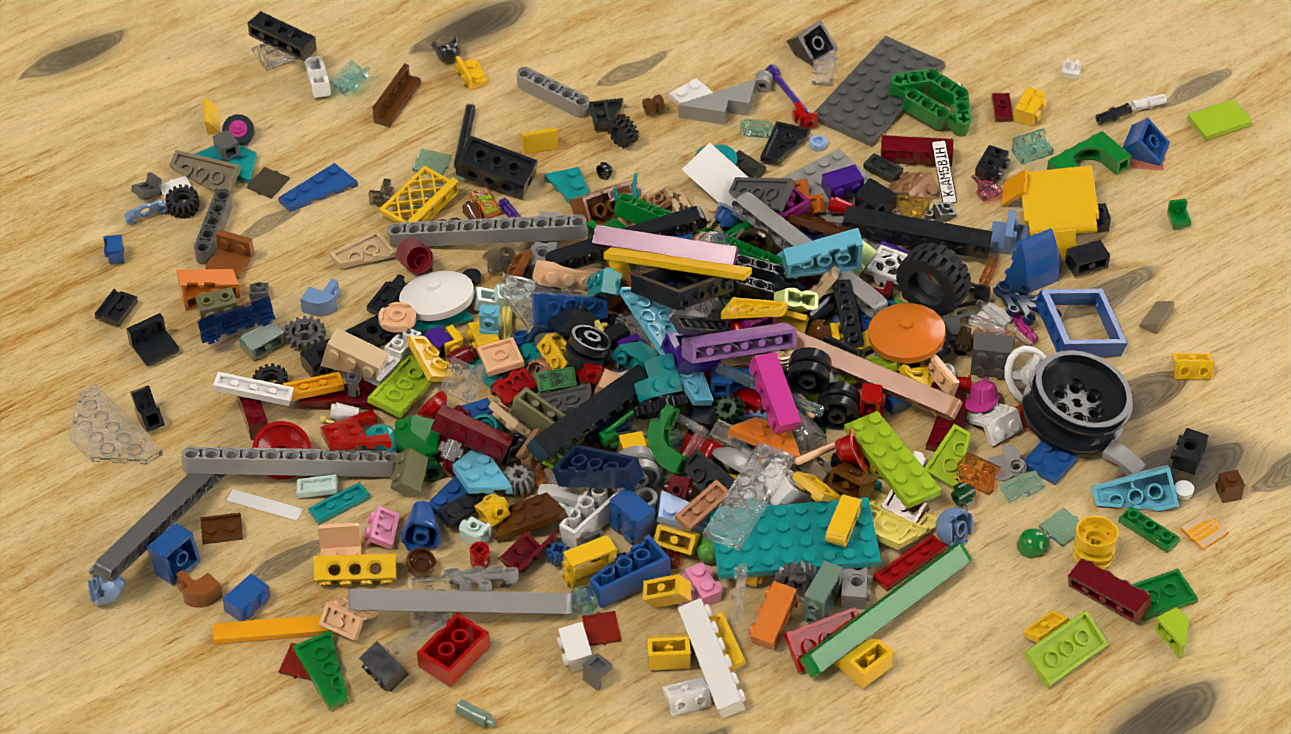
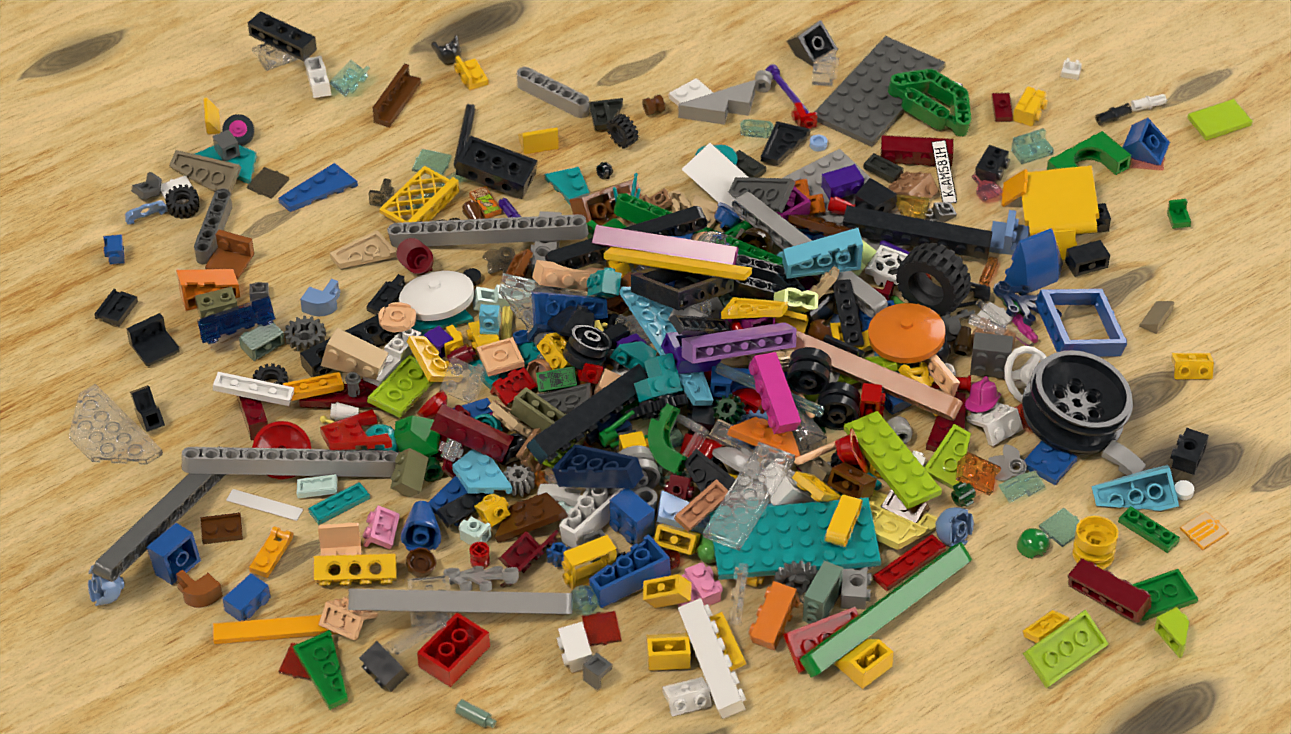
(271, 552): none -> light orange plate
(901, 428): none -> light grey head
(1230, 486): reddish brown brick -> none

